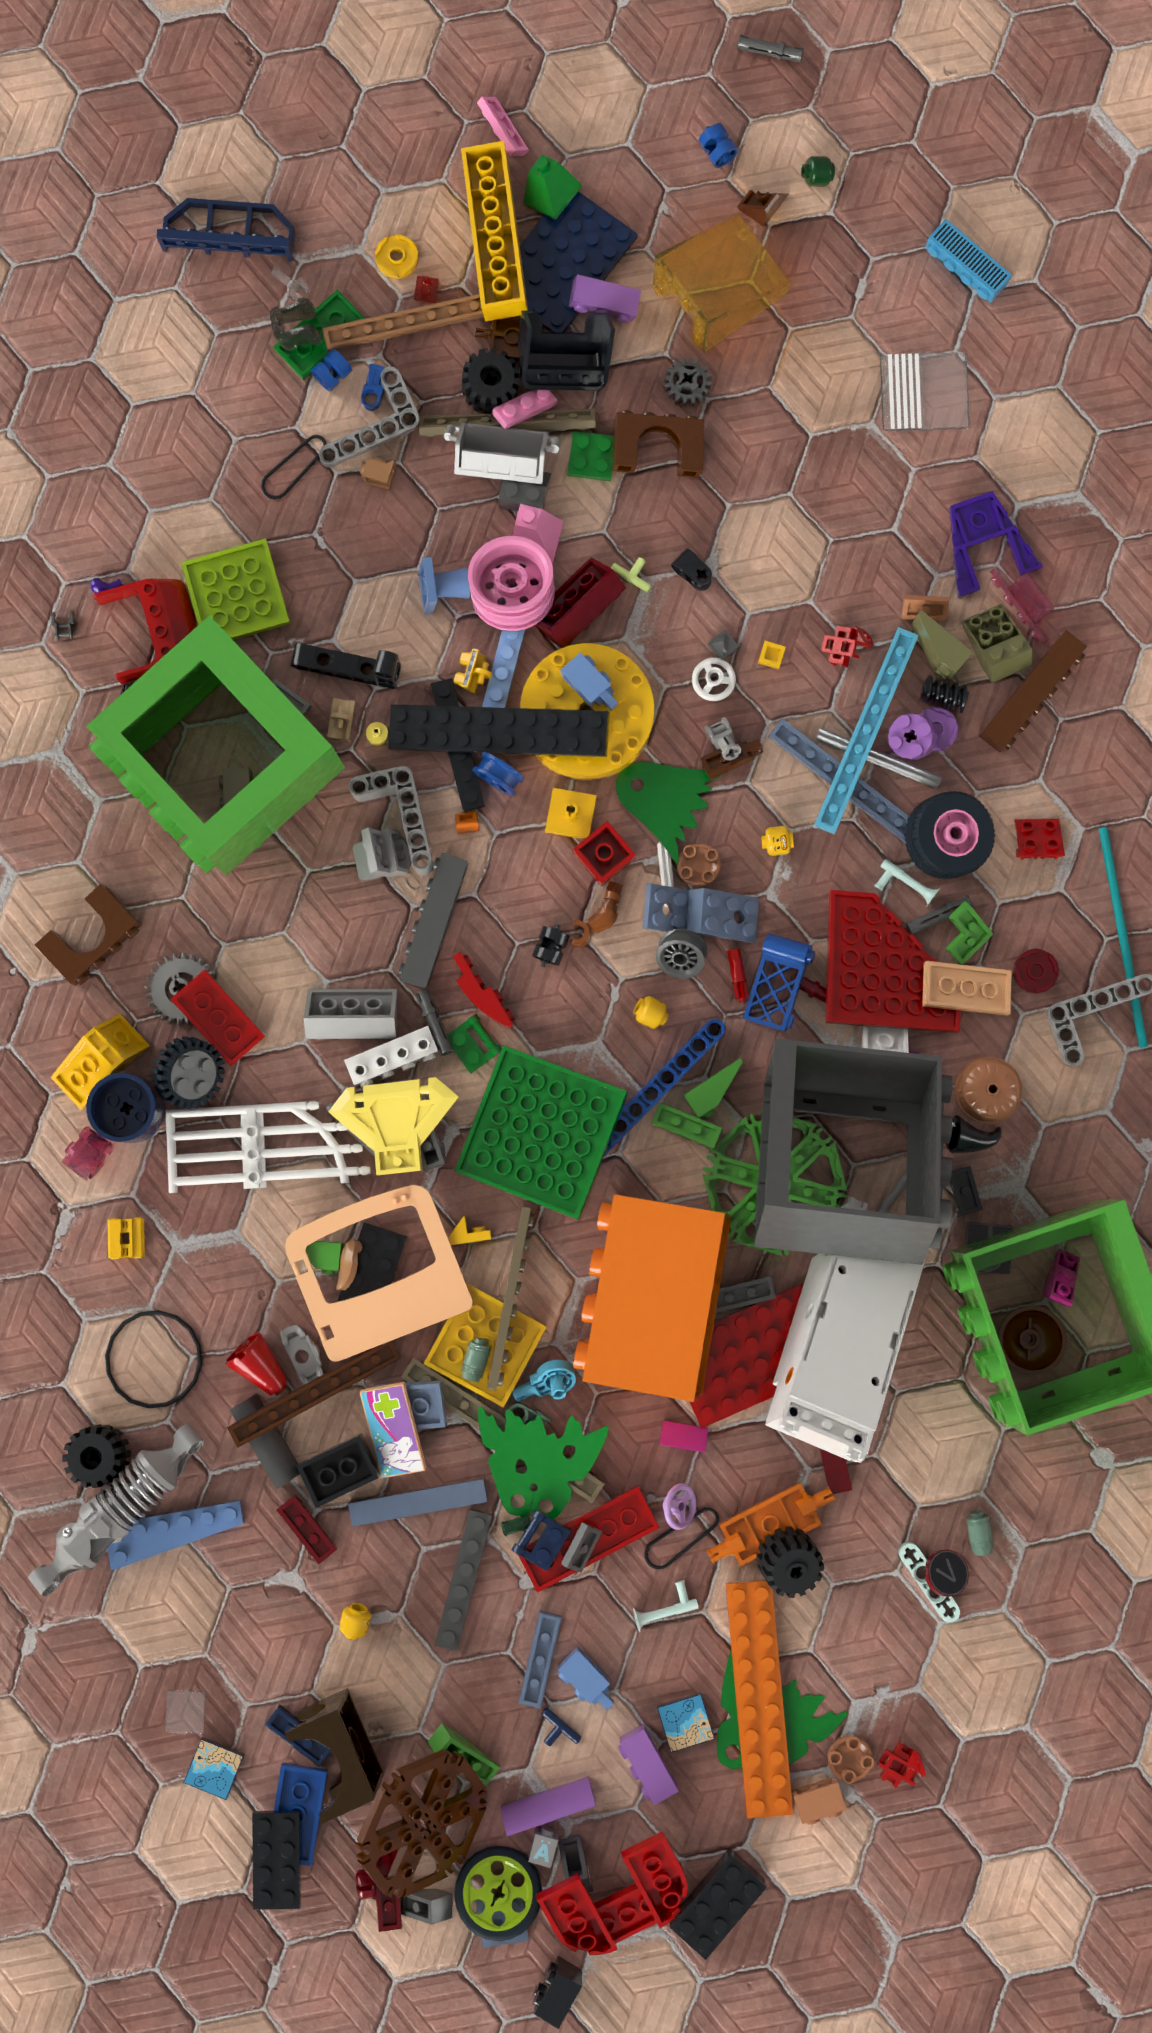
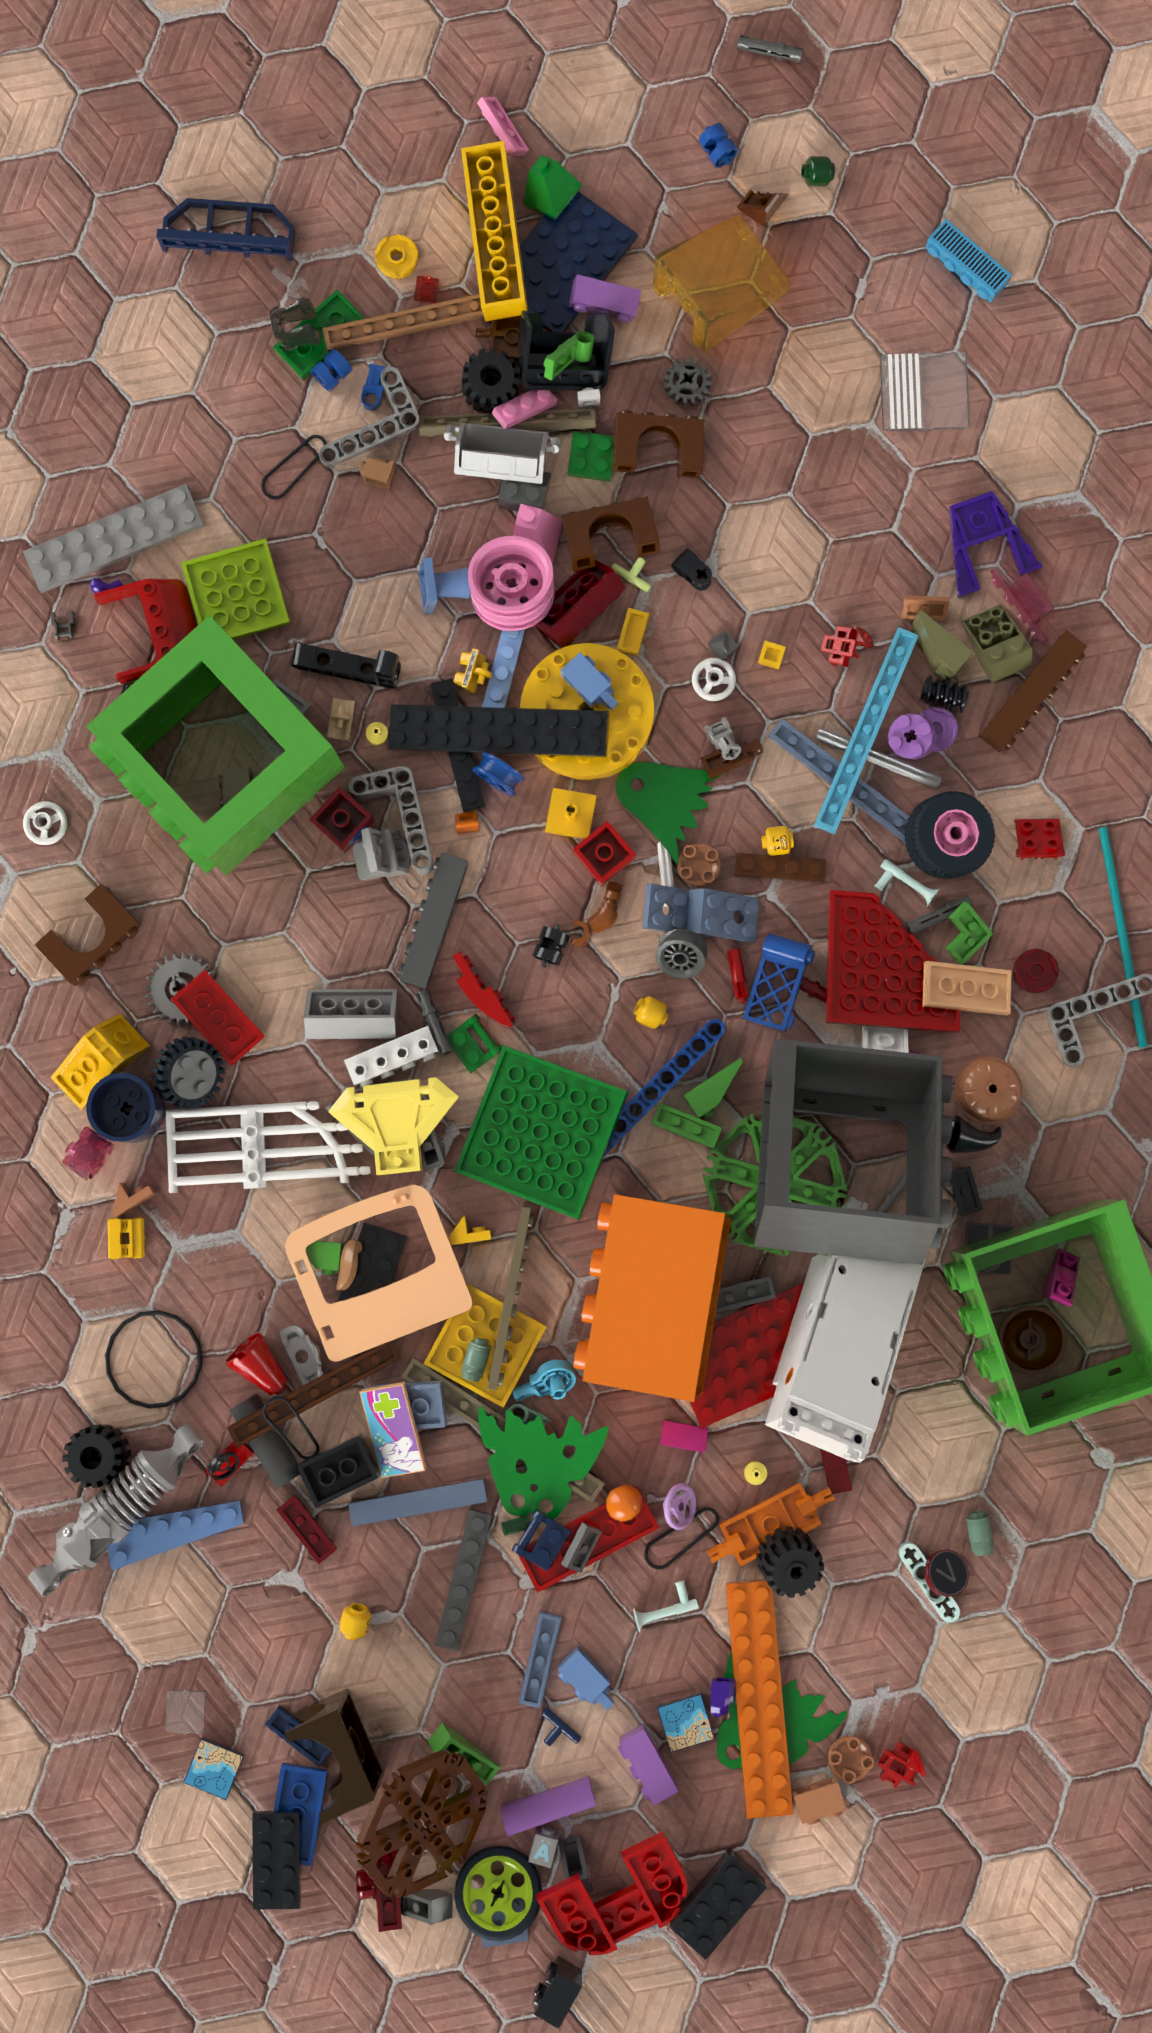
(39, 817): none -> white piece
(113, 538): none -> light grey plate
(126, 1202): none -> nougat slope
(228, 1462): none -> piece
(299, 1419): none -> black piece
(342, 819): none -> dark red brick
(575, 348): none -> bright green plate
(588, 397): none -> white plate
(624, 1502): none -> orange hair
(632, 515): none -> reddish brown arch
(632, 632): none -> yellow tile
(722, 1695): none -> dark purple rock
(751, 1468): none -> light yellow tile
(780, 867): none -> reddish brown plate

